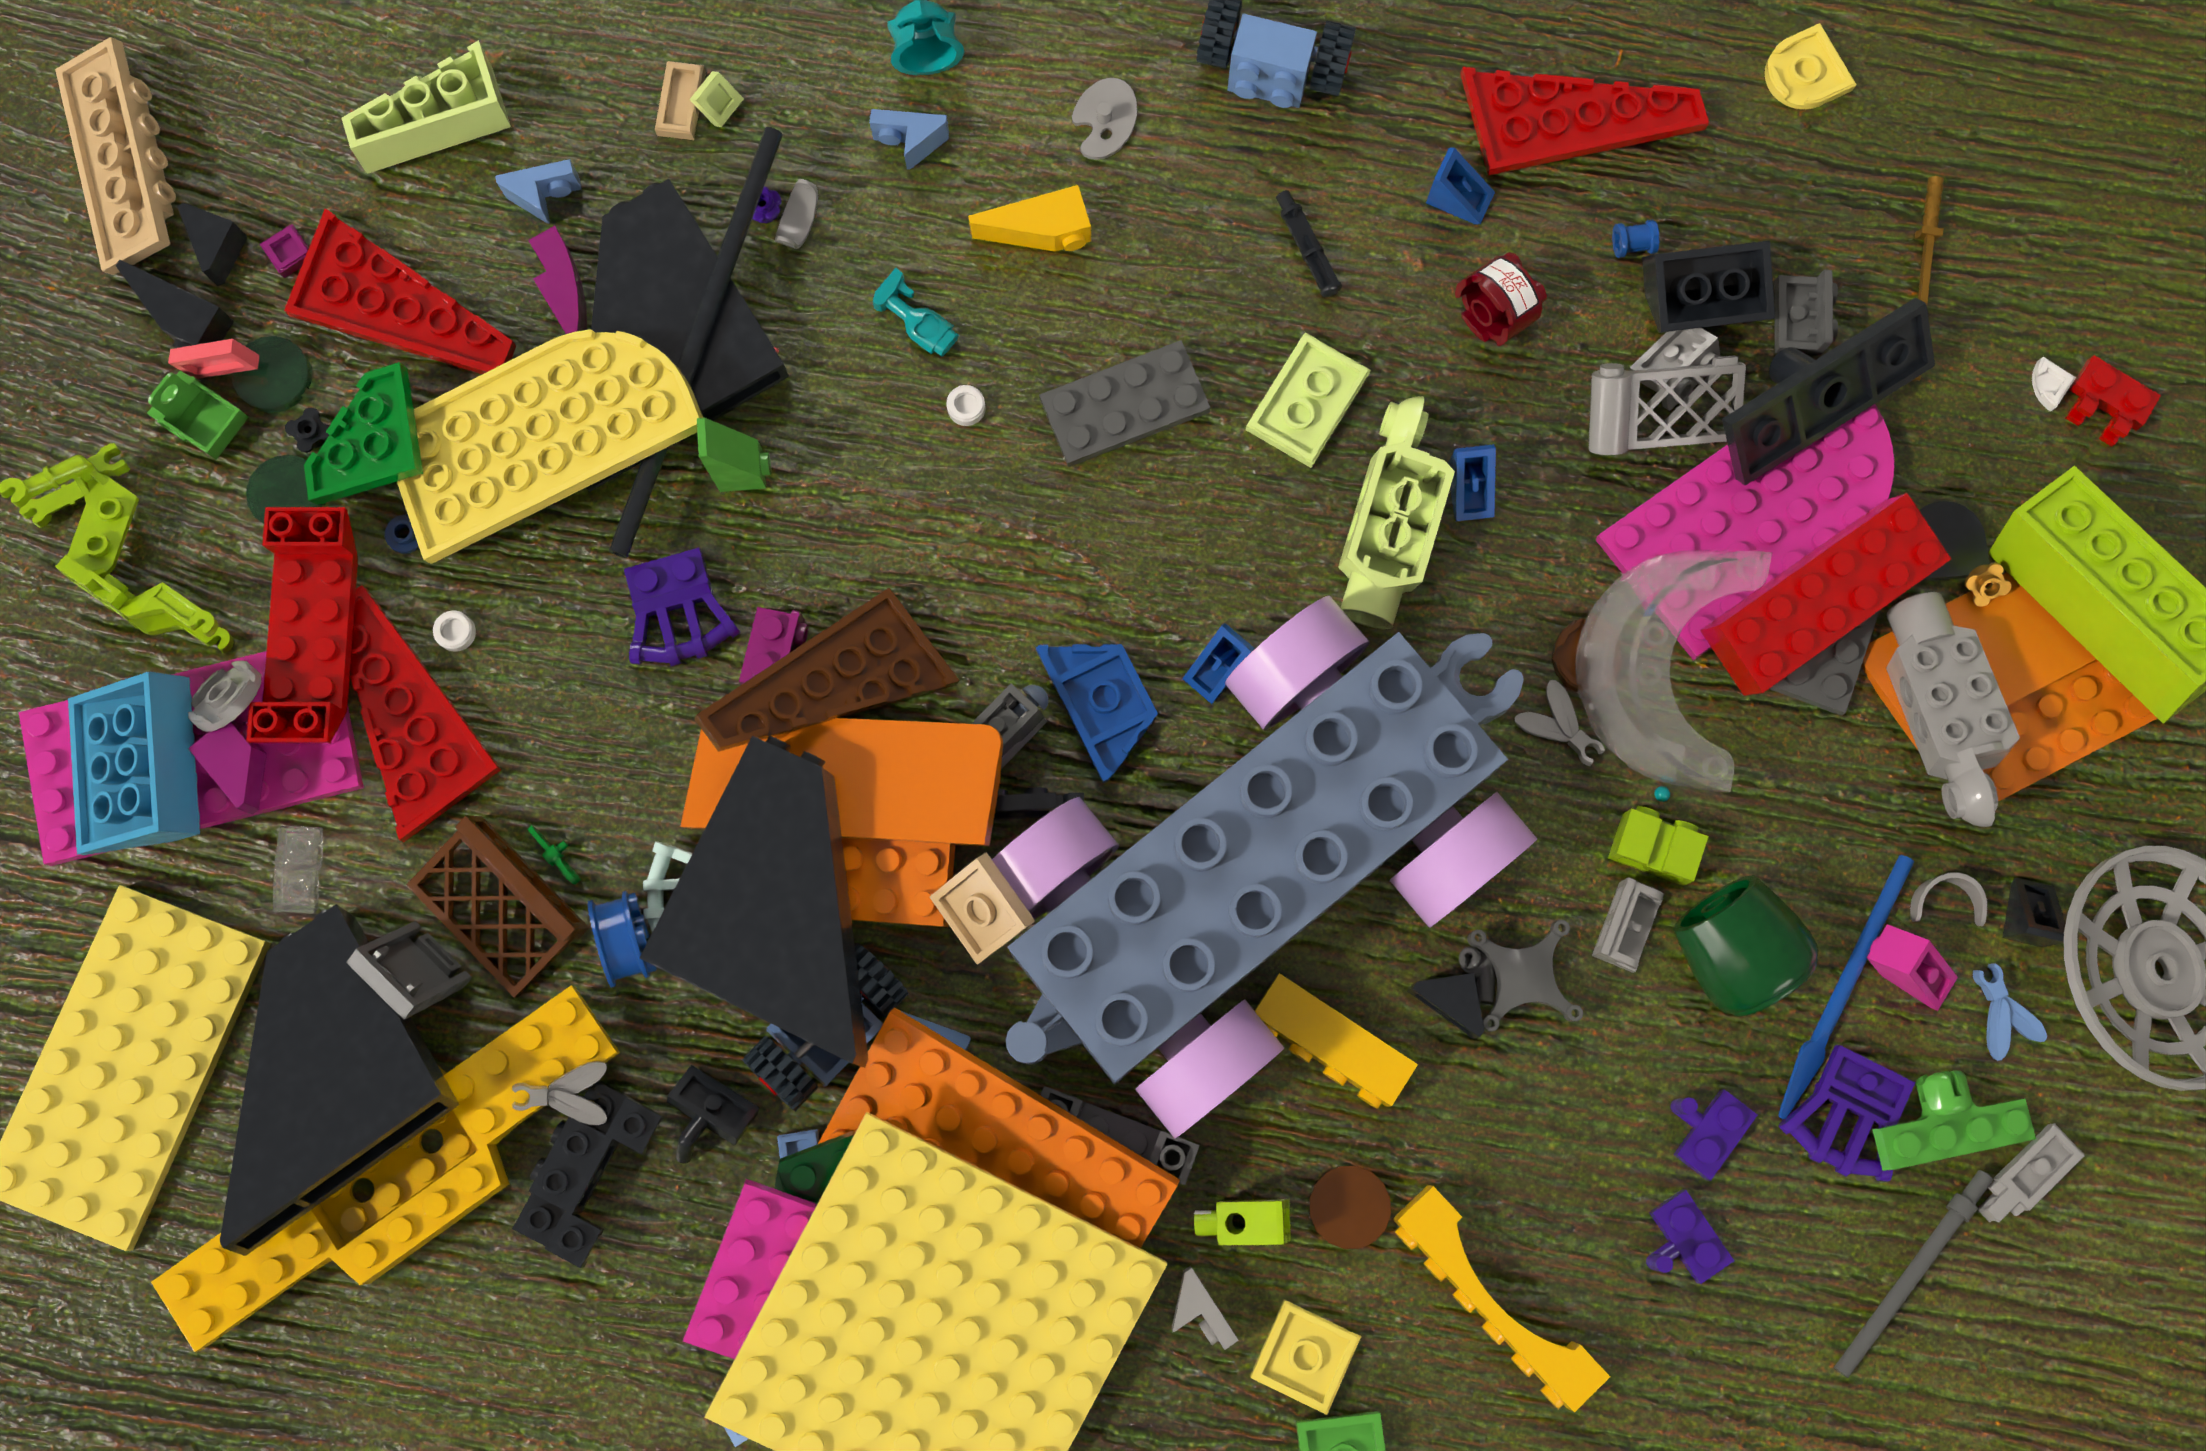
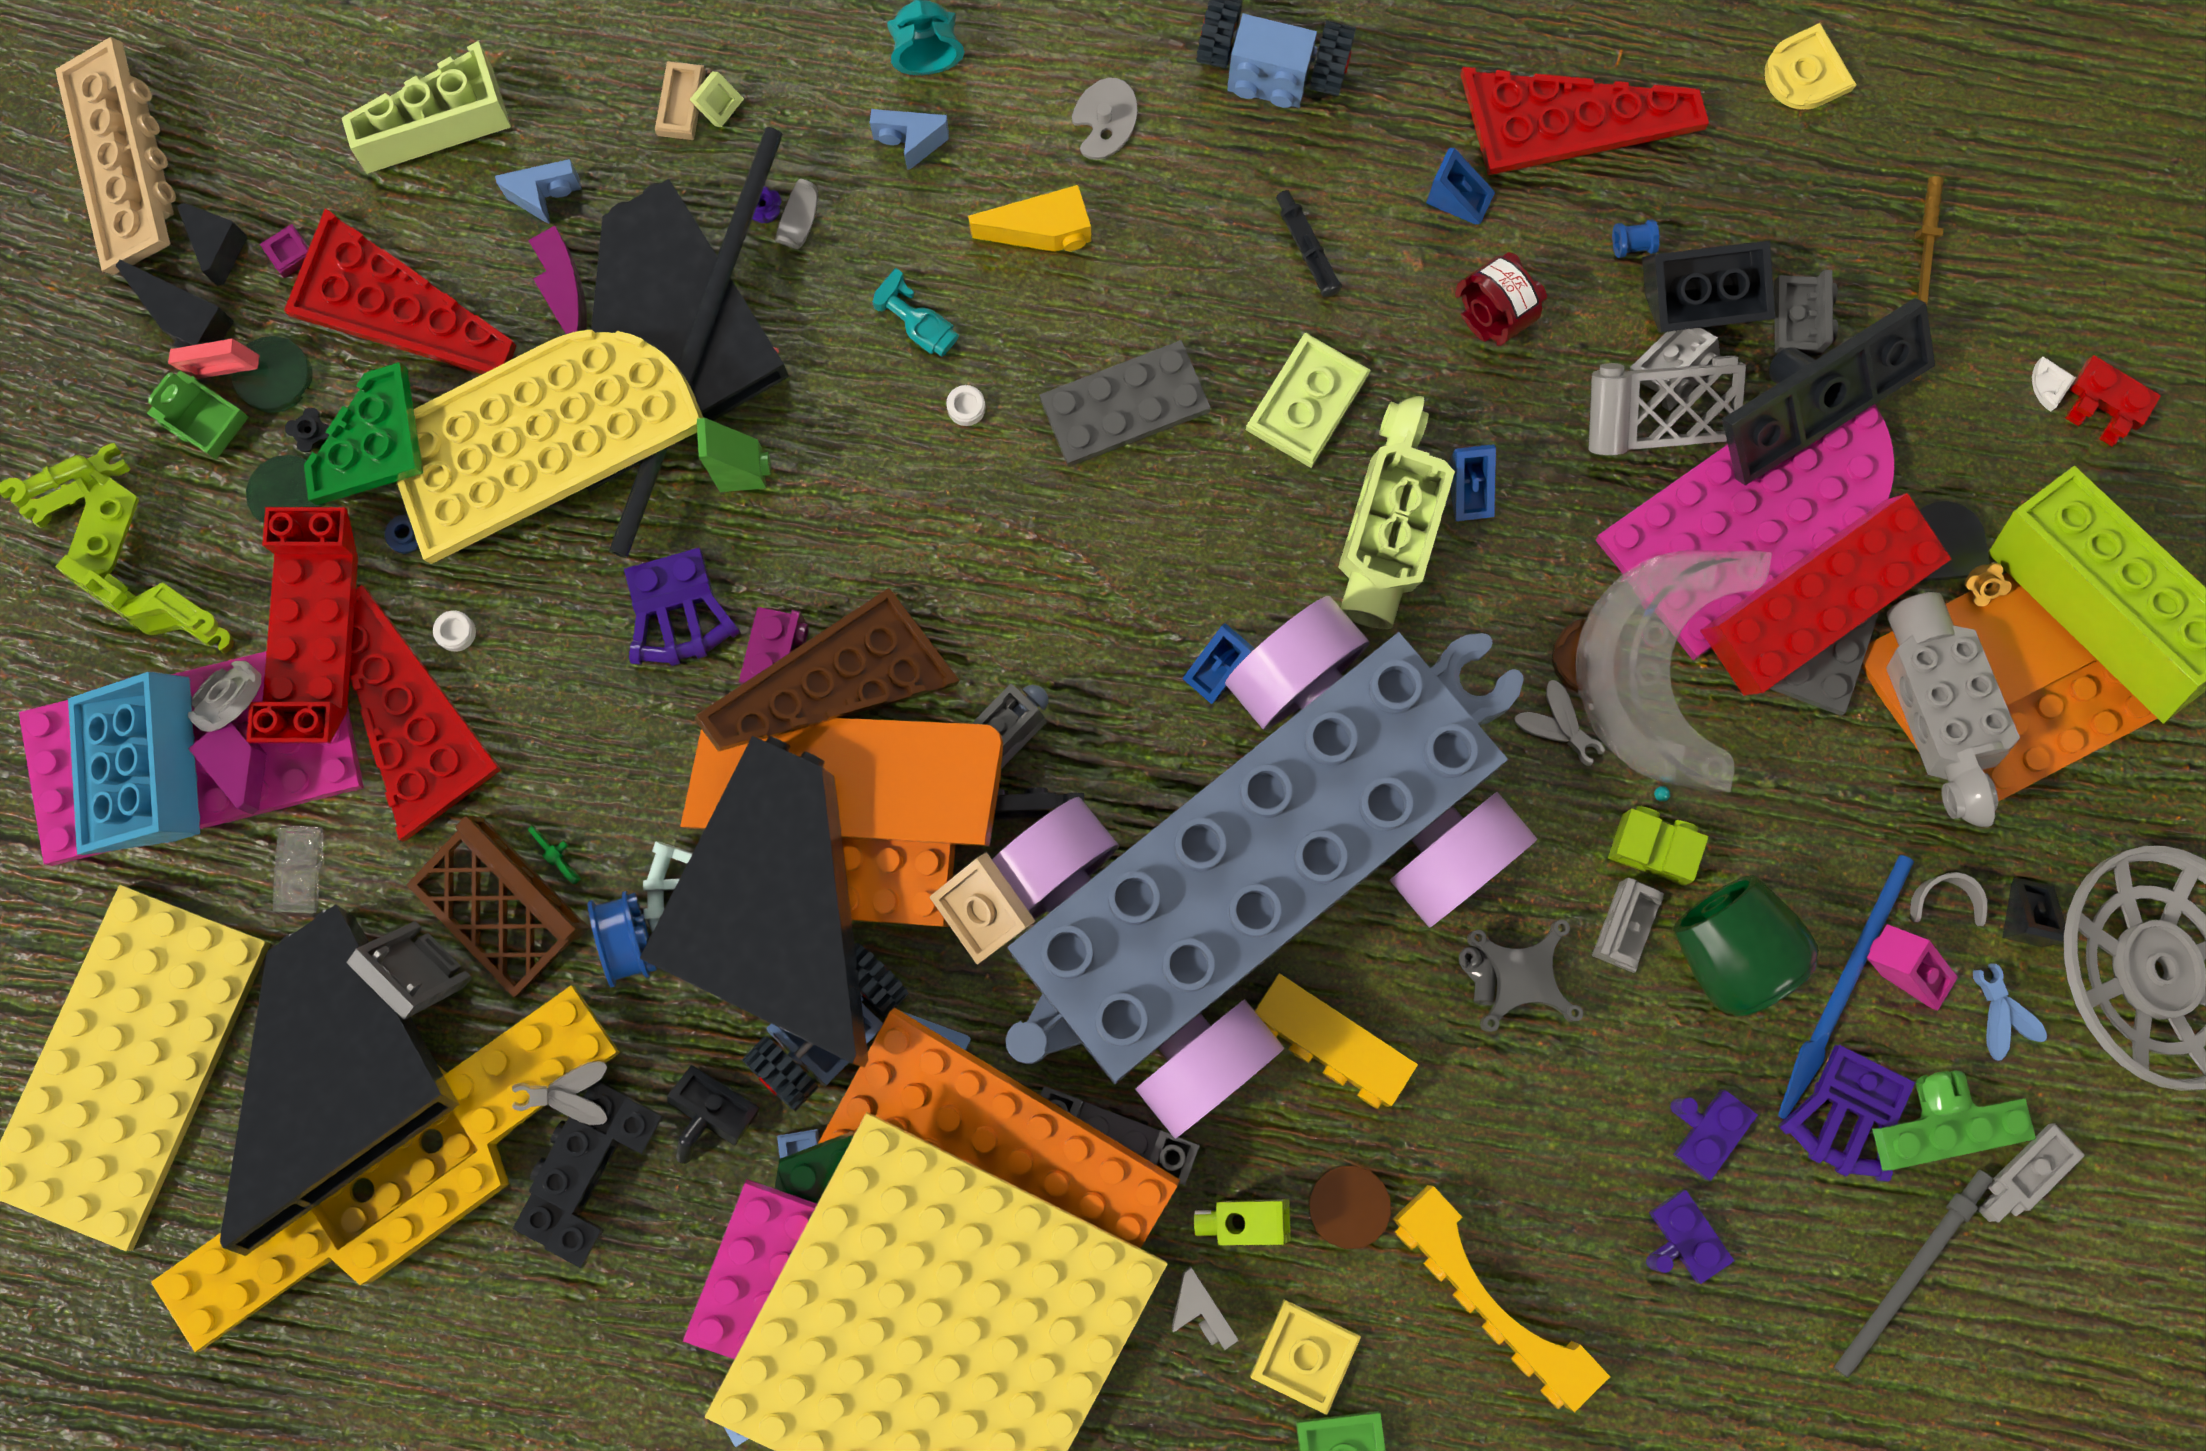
(1101, 700): blue wing -> none
(1454, 1000): black slope -> none

